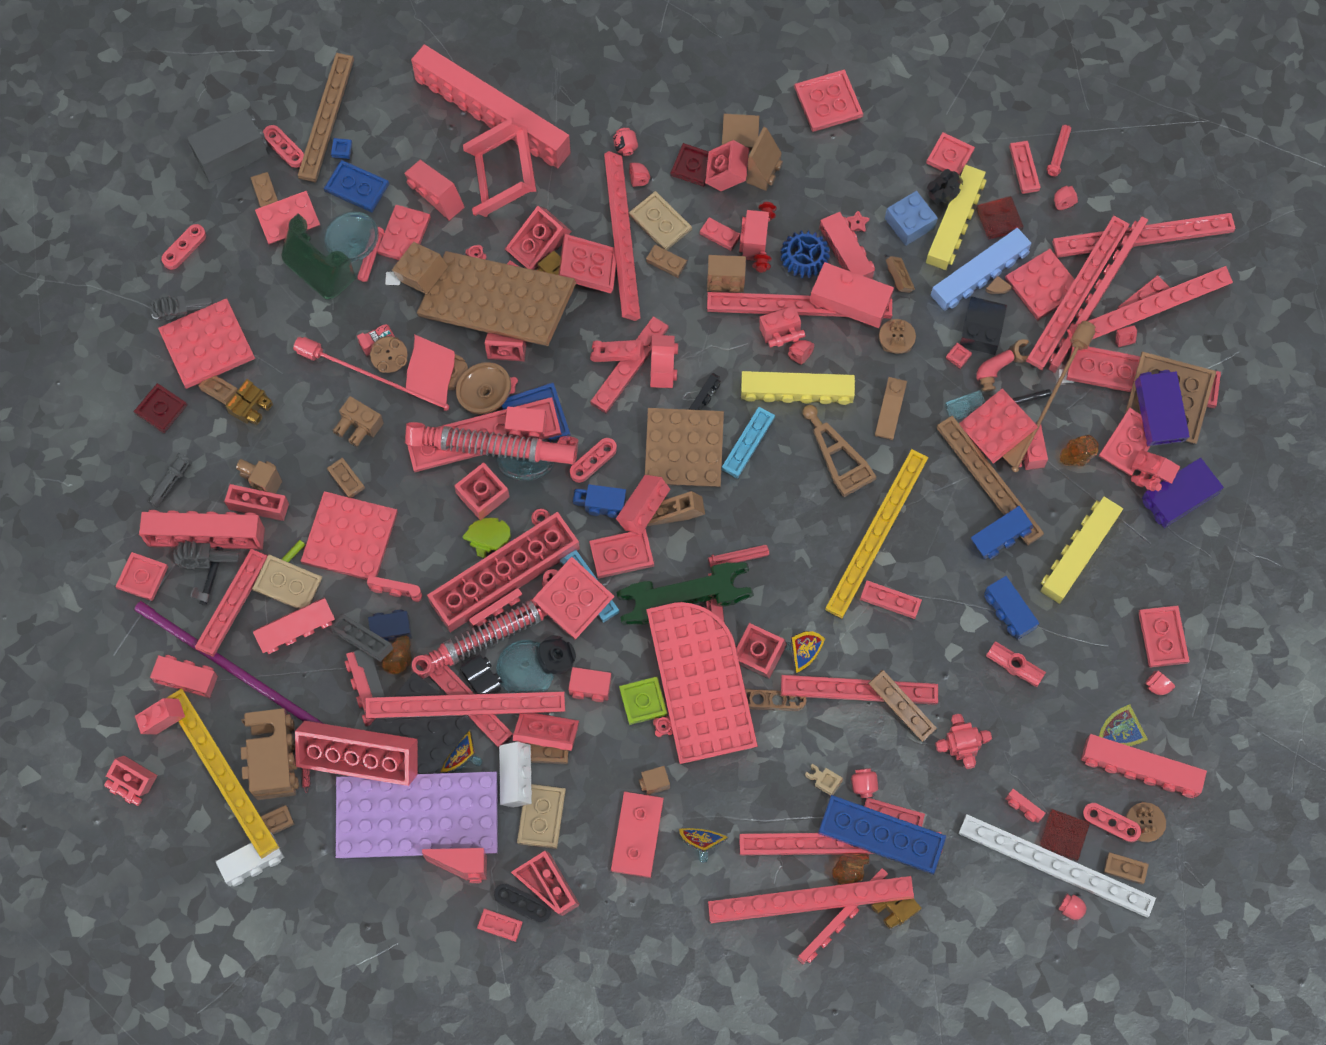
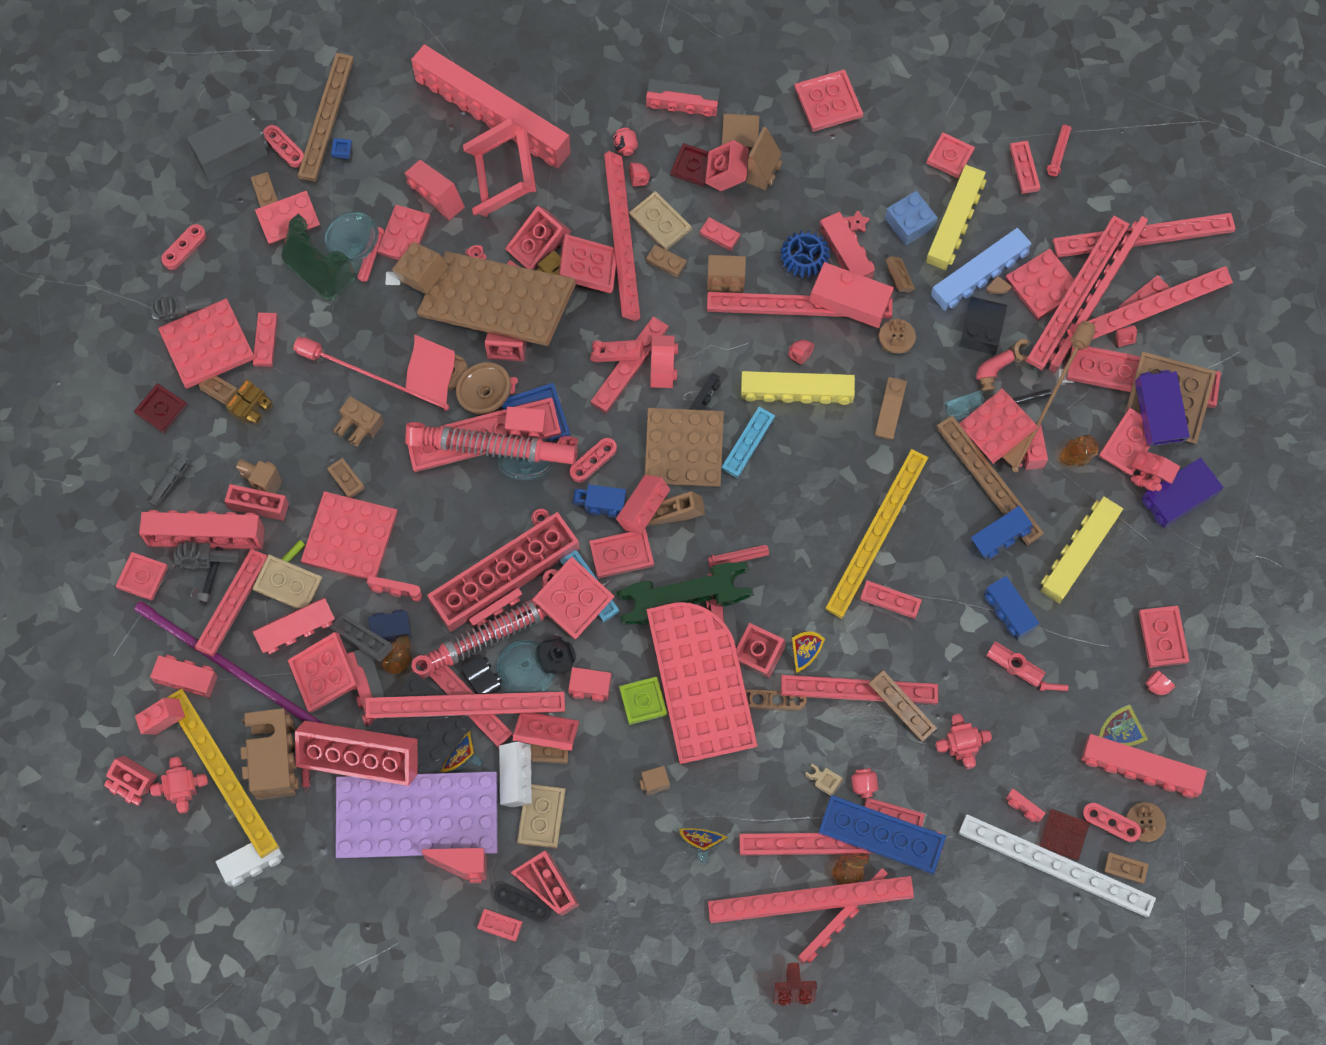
(179, 785): none -> coral piece
(265, 339): none -> coral plate
(278, 820): medium nougat plate -> none
(323, 672): none -> coral plate
(356, 186): blue tile -> none
(368, 339): coral leg -> none
(397, 352): medium nougat plate -> none
(481, 491): coral brick -> none
(487, 535): lime piece -> none
(637, 834): coral plate -> none
(658, 722): coral plate -> none
(682, 97): none -> coral piece
(754, 235): coral brick -> none
(781, 327): coral brick -> none
(794, 989): none -> clear red plate
(852, 479): medium nougat plate -> none
(898, 913): pearl gold hips -> none
(945, 187): black plate -> none
(958, 355): coral tile -> none
(999, 217): clear red plate -> none
(1048, 686): none -> coral piece
(1065, 198): coral piece -> none
(1073, 907): coral piece -> none

